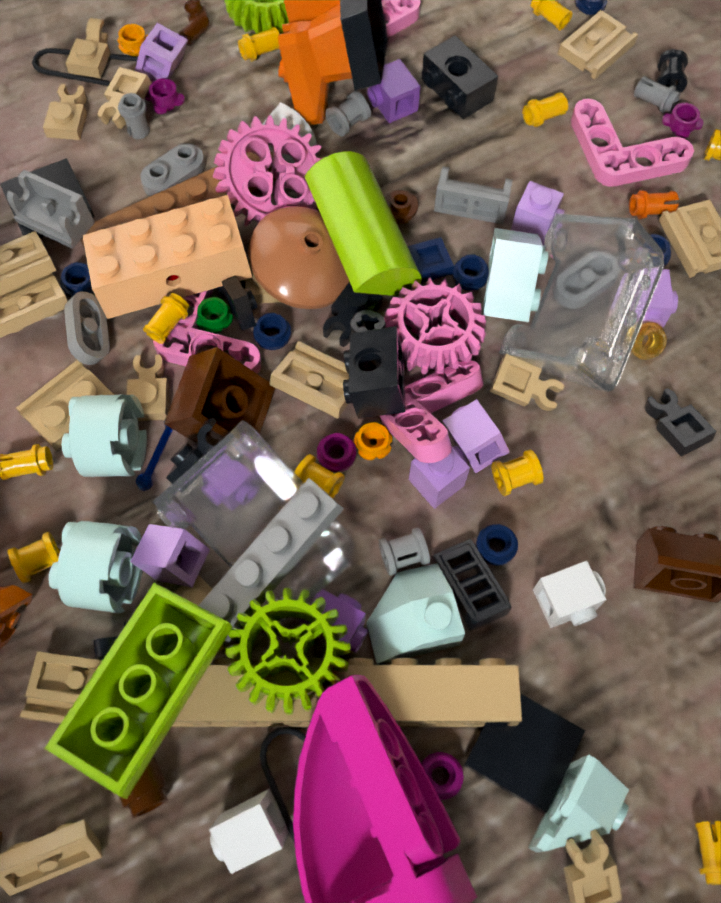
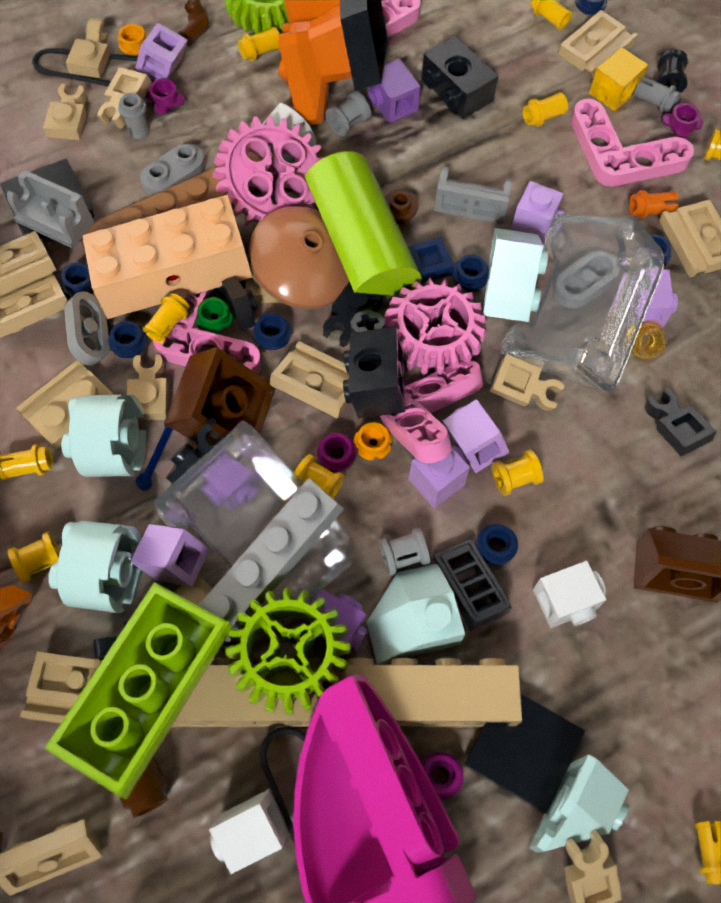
(124, 331): none -> dark blue plate
(617, 78): none -> yellow brick

